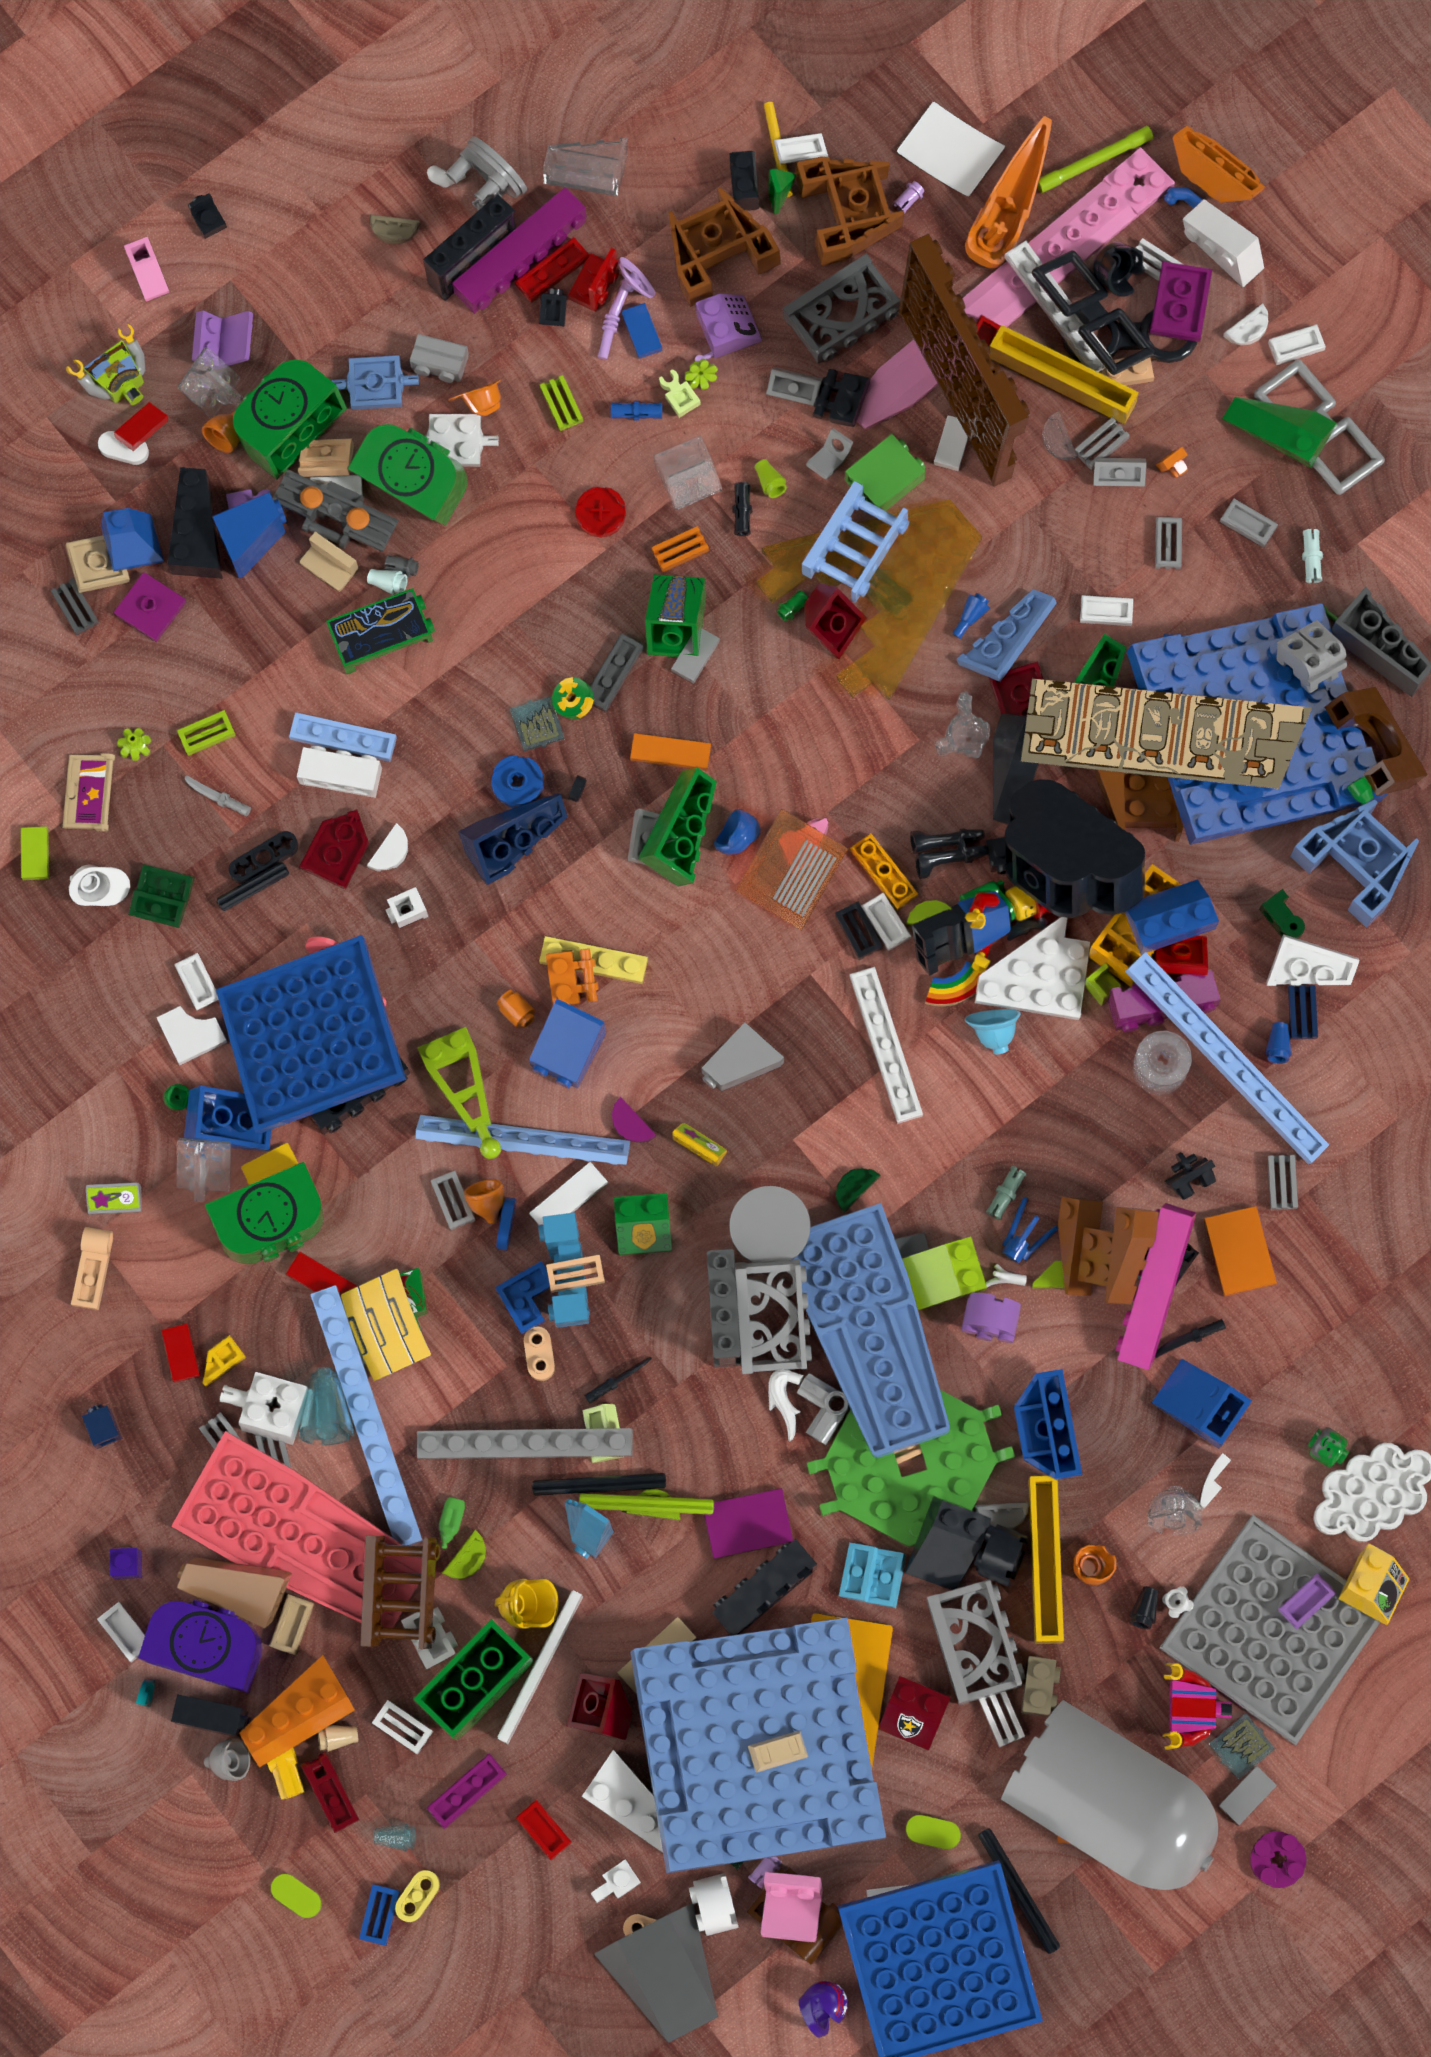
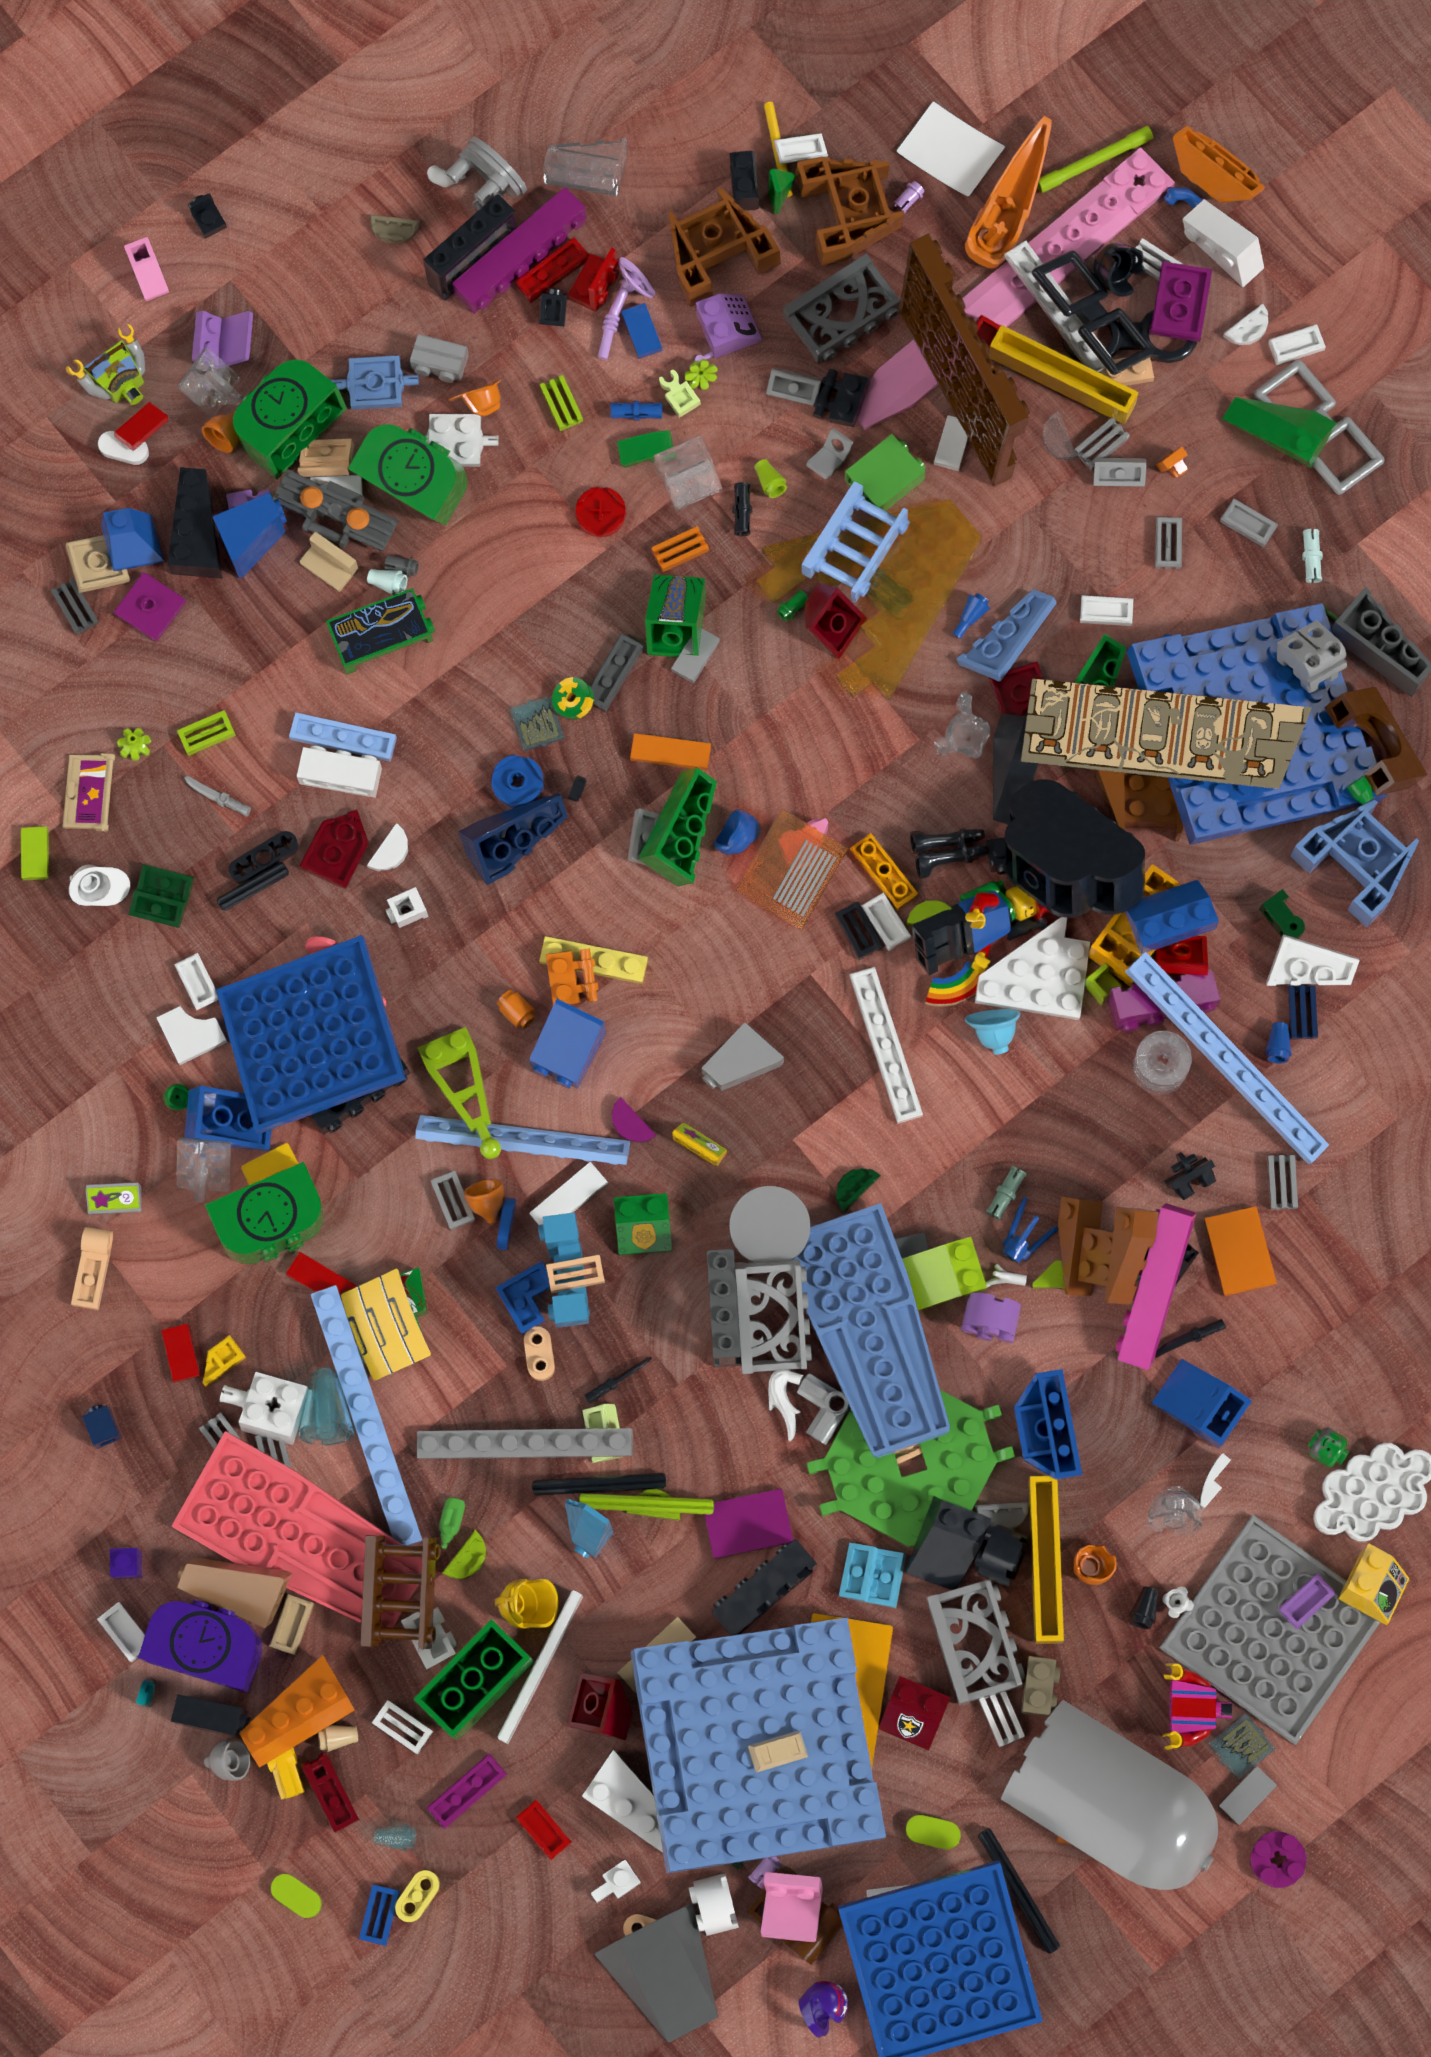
(643, 447): none -> green slope

